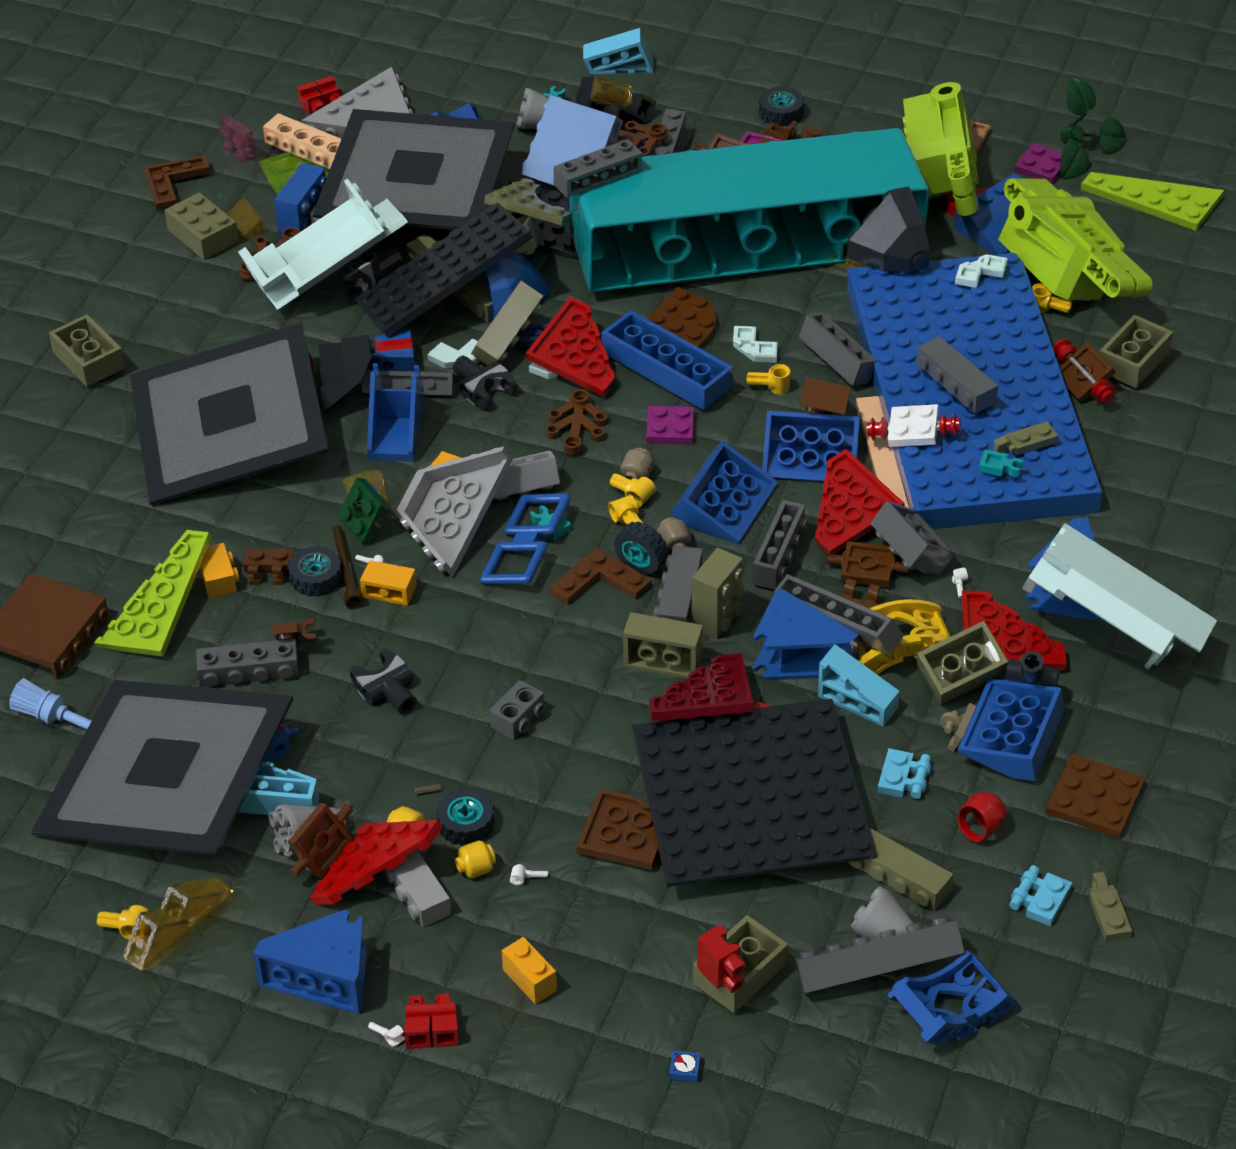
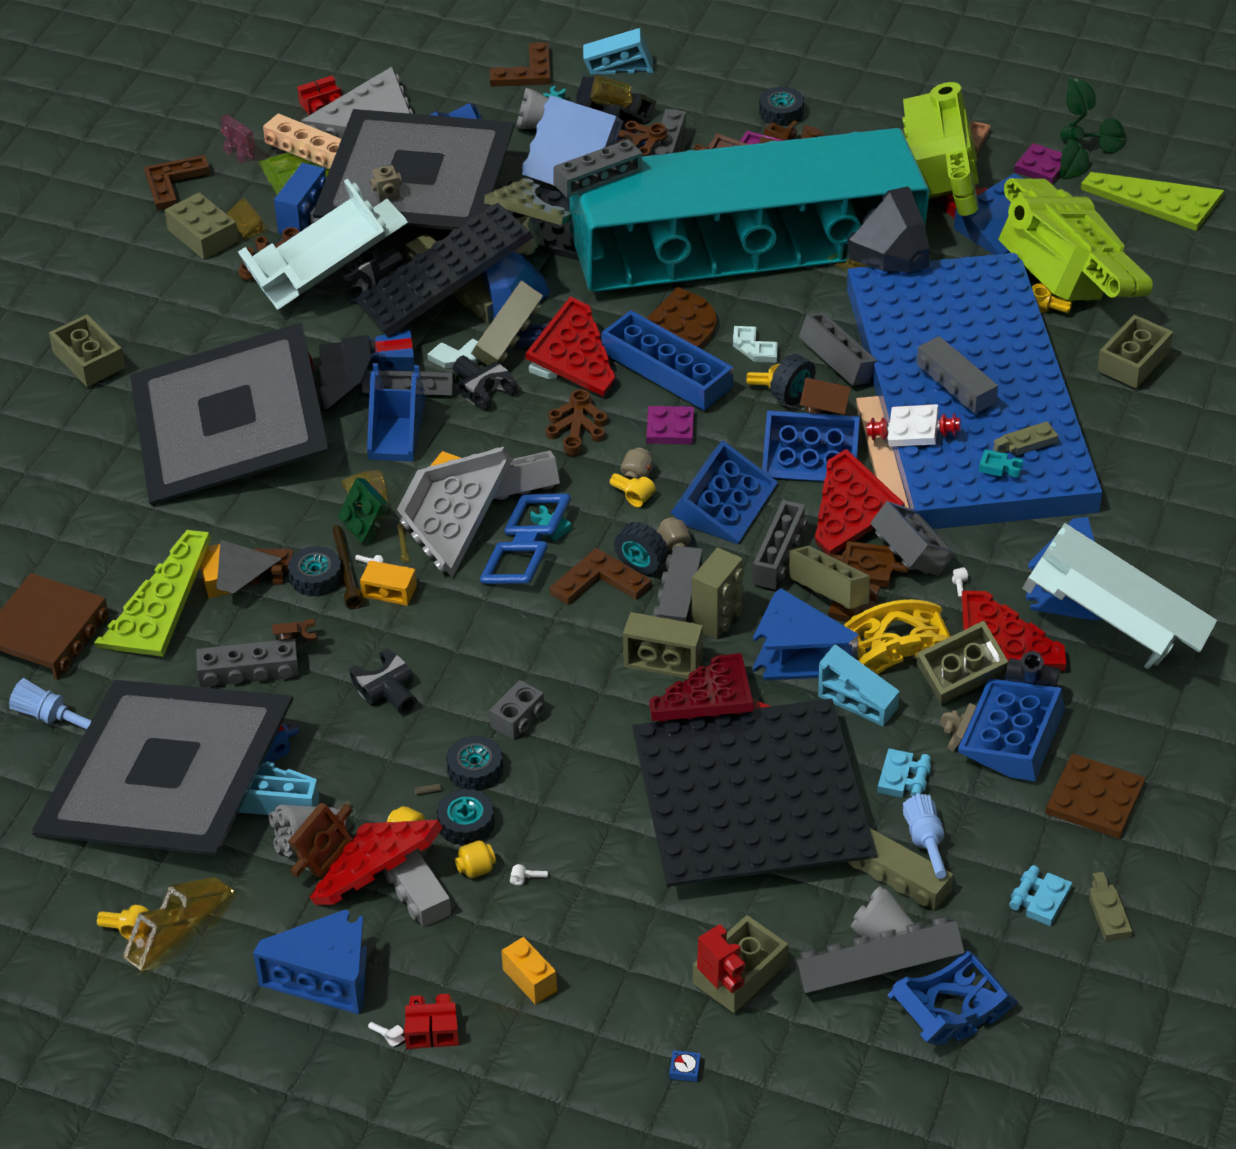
(240, 566): none -> flat silver sticker
(386, 183): none -> dark tan brick
(404, 556): none -> clear yellow hinge
(474, 763): none -> black wheel
(536, 74): none -> reddish brown plate
(619, 831): reddish brown plate -> none
(624, 510): yellow axle -> none
(790, 378): none -> black wheel
(829, 577): none -> olive brick
(873, 627): dark grey brick -> none
(925, 828): none -> light blue piece
(970, 273): light aqua tile -> none
(987, 811): red helmet -> none
(1085, 372): reddish brown plate -> none

